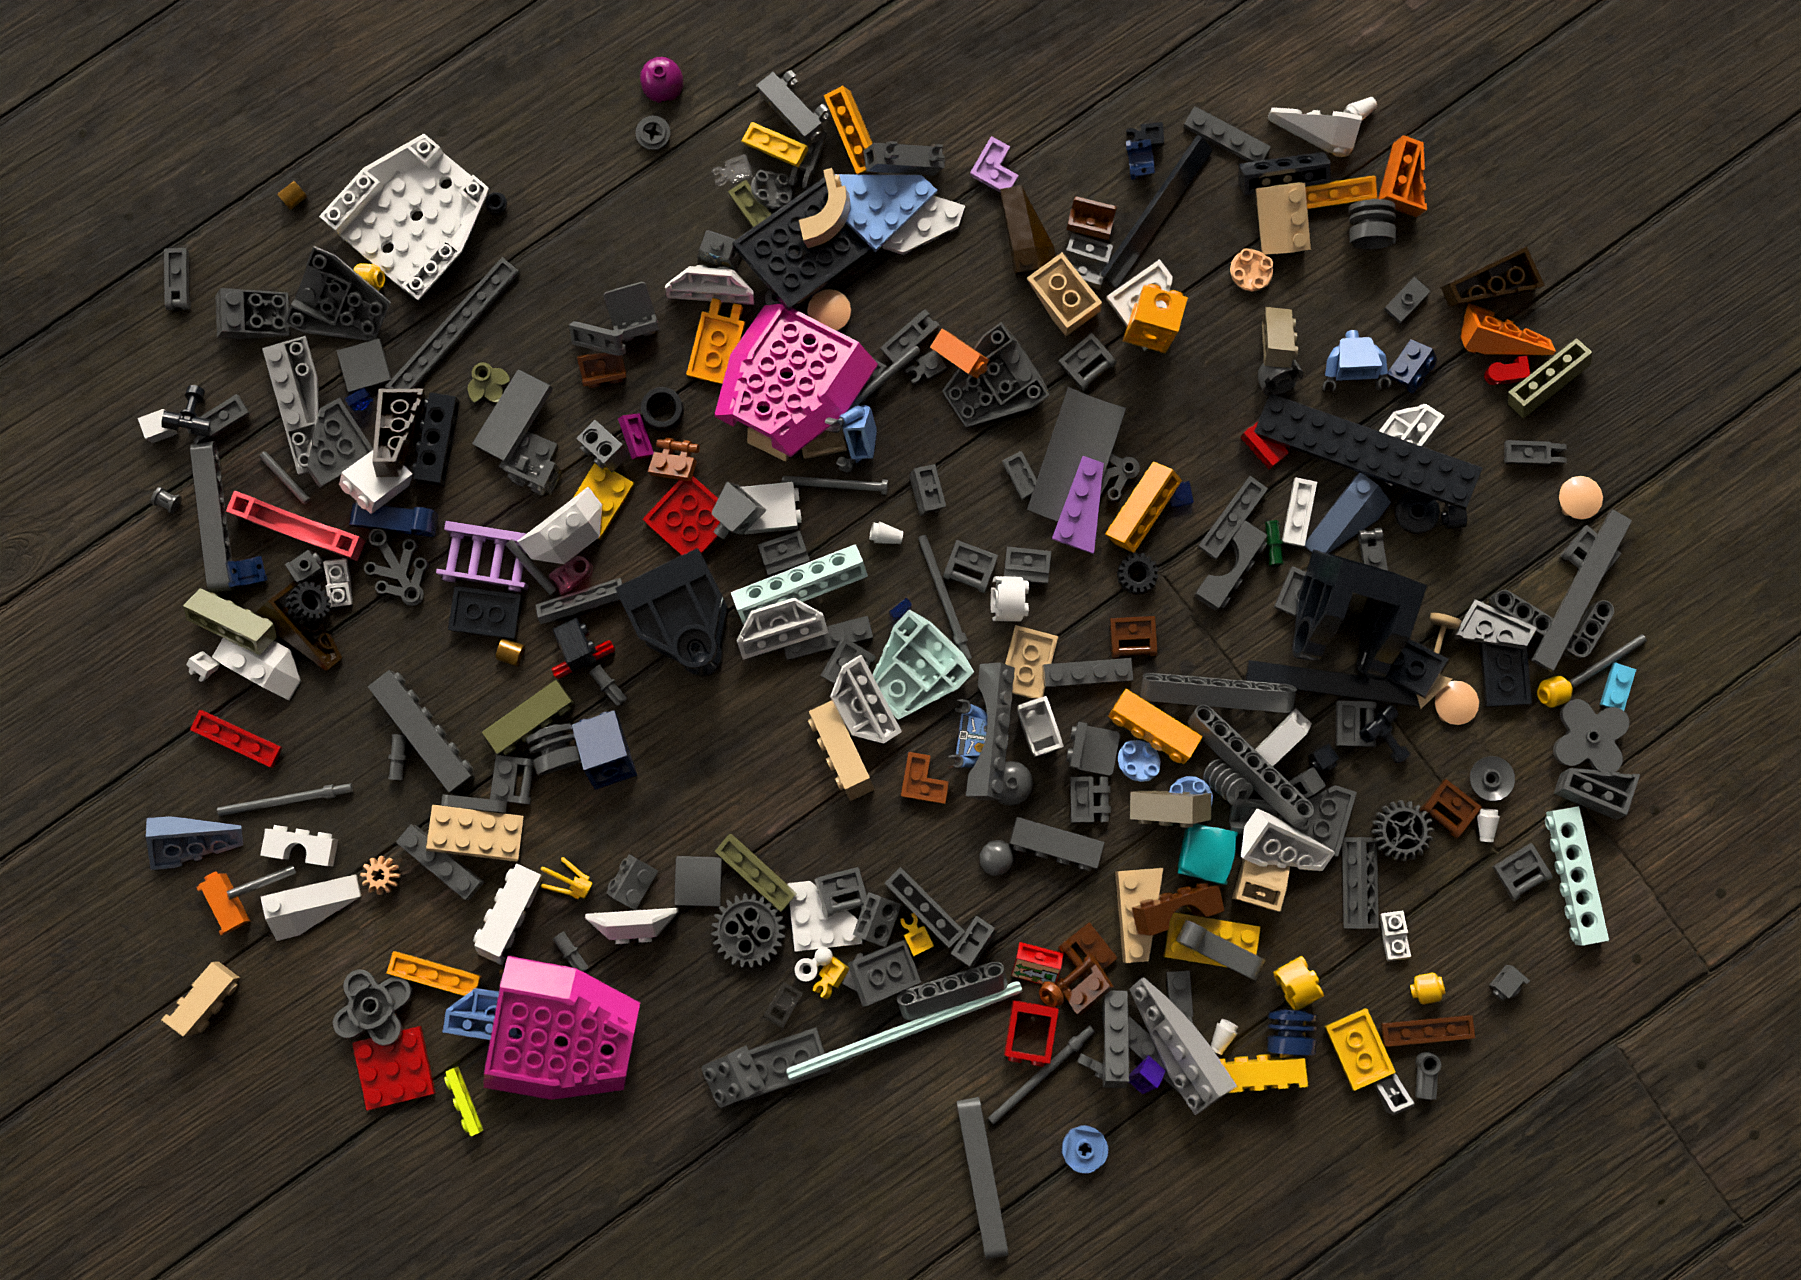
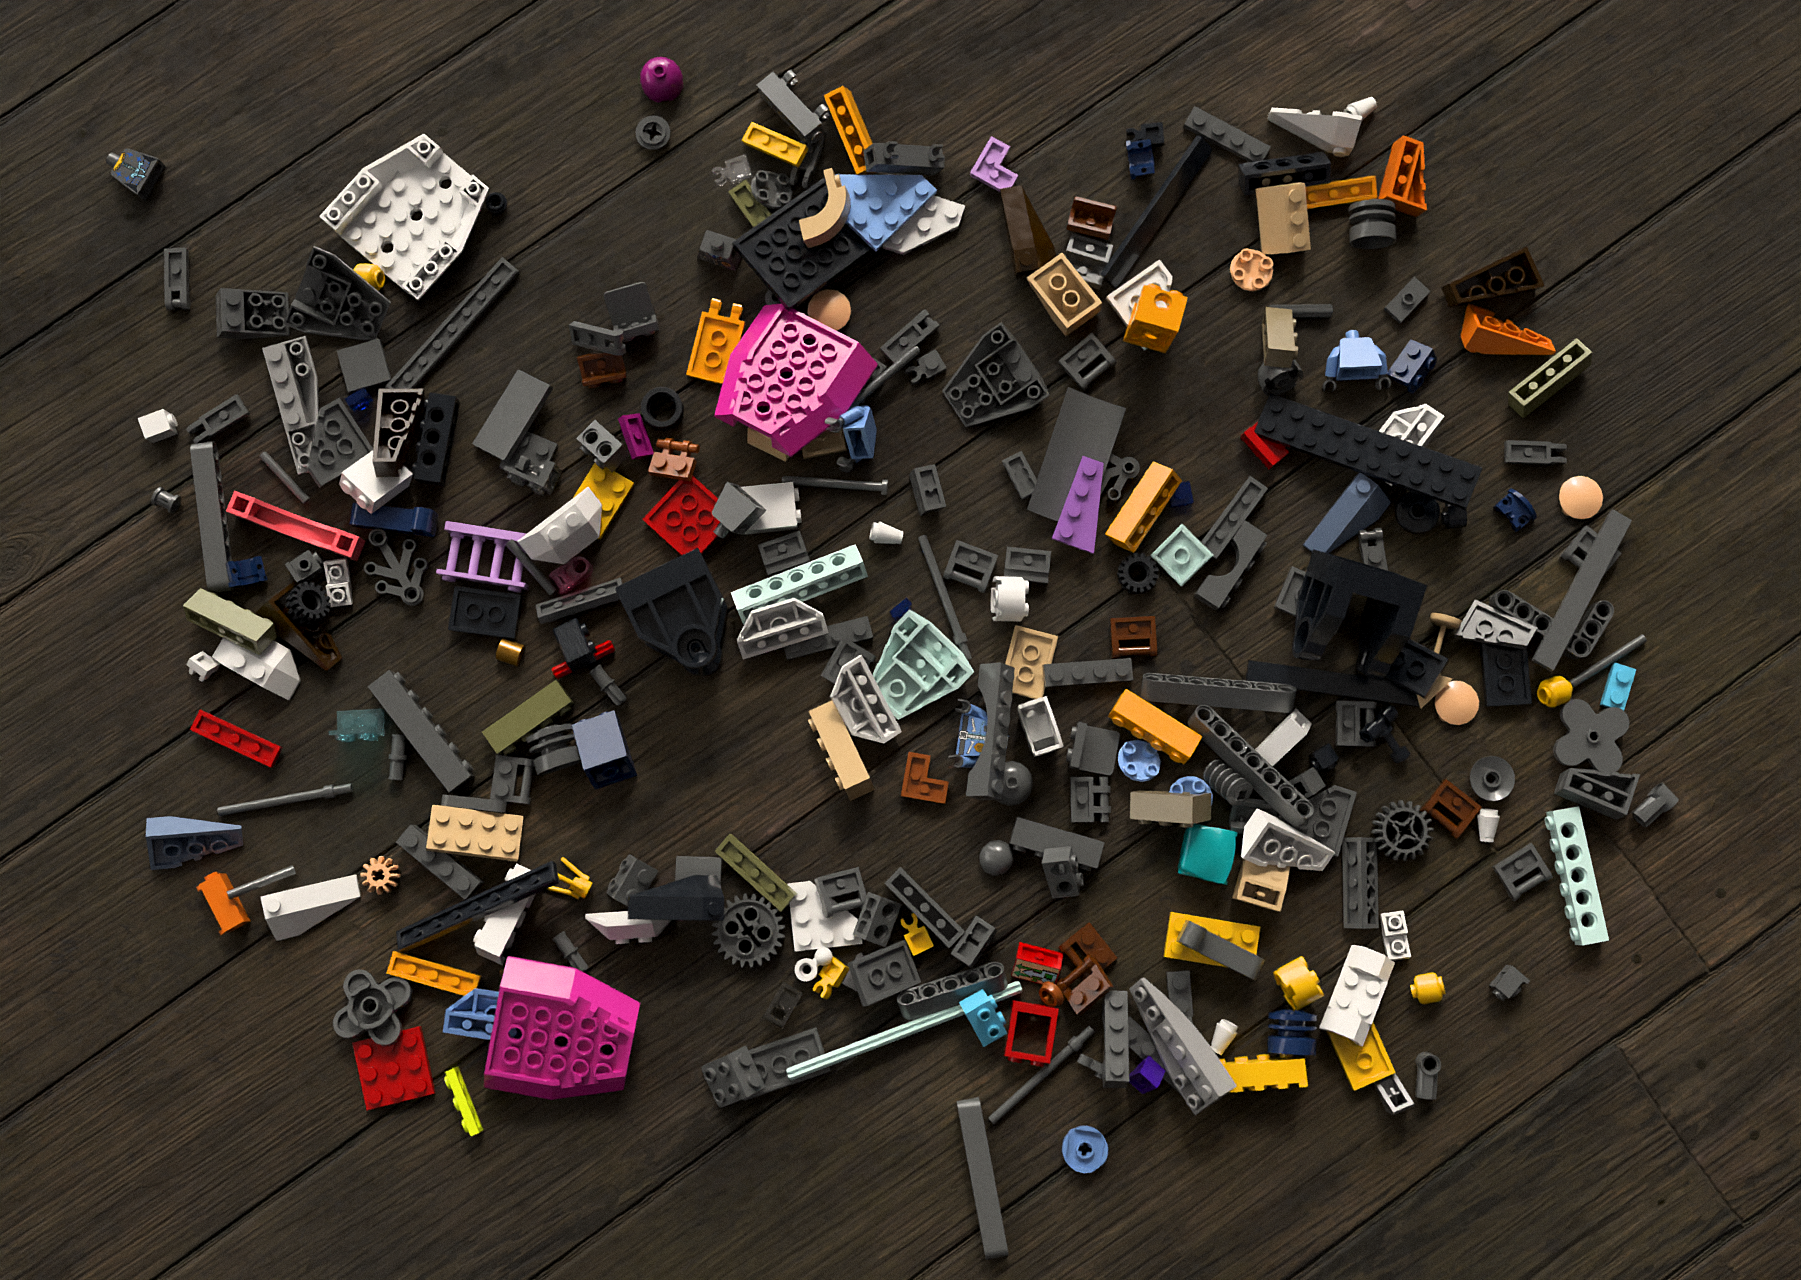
(135, 171): none -> dark grey torso
(188, 418): black bar -> none
(203, 1000): tan wedge -> none
(292, 195): pearl gold brick -> none
(319, 849): white arch -> none
(364, 724): none -> clear light blue bracket
(477, 907): none -> black tile
(487, 386): olive plate -> none
(683, 900): none -> black wedge
(708, 283): white wedge -> none
(960, 353): orange brick -> none
(983, 1017): none -> medium azure brick
(1062, 872): none -> dark grey brick
(1131, 889): tan wedge -> none
(1155, 915): reddish brown arch -> none
(1181, 555): none -> light aqua tile
(1274, 543): dark green pin -> none
(1299, 512): white plate -> none
(1307, 310): none -> dark grey axle
(1357, 994): none -> white piece
(1427, 1030): reddish brown plate -> none
(1508, 373): red leg -> none
(1516, 509): none -> dark blue piece
(1659, 800): none -> dark grey piece

